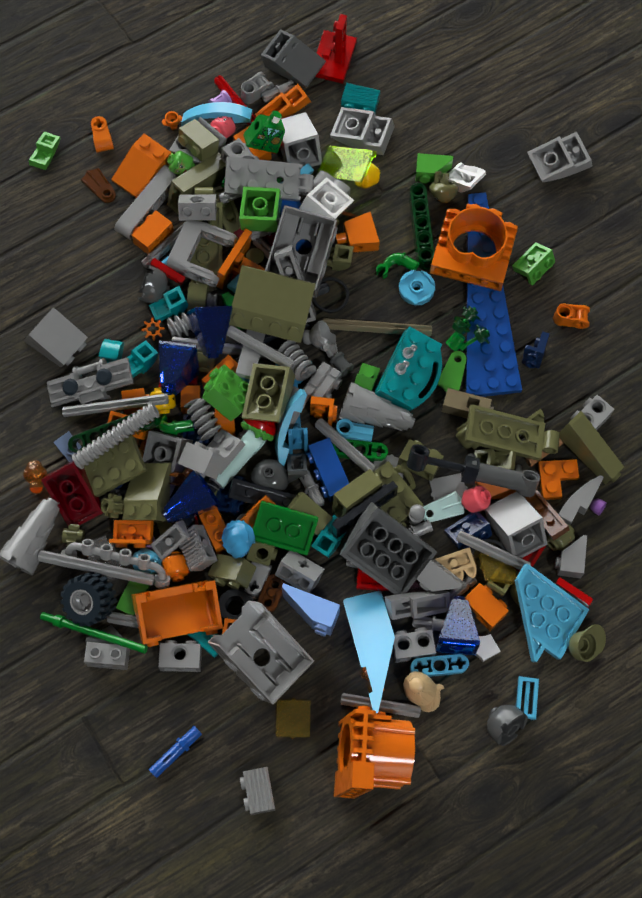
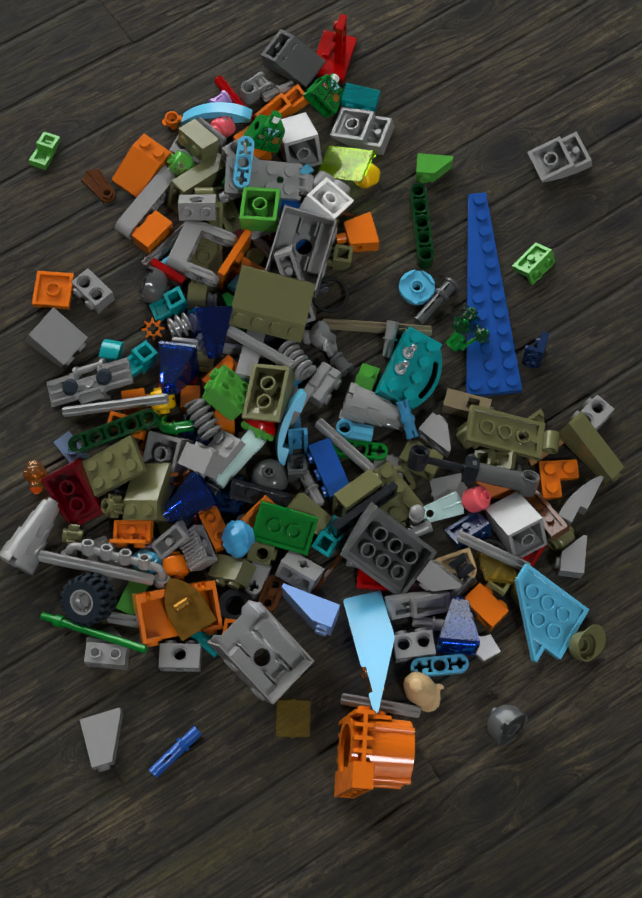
(53, 290): none -> orange plate
(95, 289): none -> light grey brick
(101, 135): orange piece -> none
(102, 737): none -> light grey slope
(115, 435): light grey piece -> none
(186, 608): none -> pearl gold shield
(250, 150): none -> medium azure beam
(258, 791): light grey brick -> none
(322, 408): orange bracket -> none
(325, 95): none -> green torso
(327, 574): none -> reddish brown piece
(390, 338): none -> light grey axle
(399, 259): green piece -> none
(407, 419): none -> dark azure pin
(436, 434): none -> light grey slope
(440, 295): none -> dark grey pin
(442, 189): olive piece -> none
(453, 372): bright green piece -> none
(465, 569): none -> black wheel
(466, 176): white slope -> none
(469, 267): orange hose -> none
(532, 716): medium azure tile -> none
(574, 592): red tile -> none
(575, 316): orange piece -> none
(597, 506): medium lavender hinge -> none

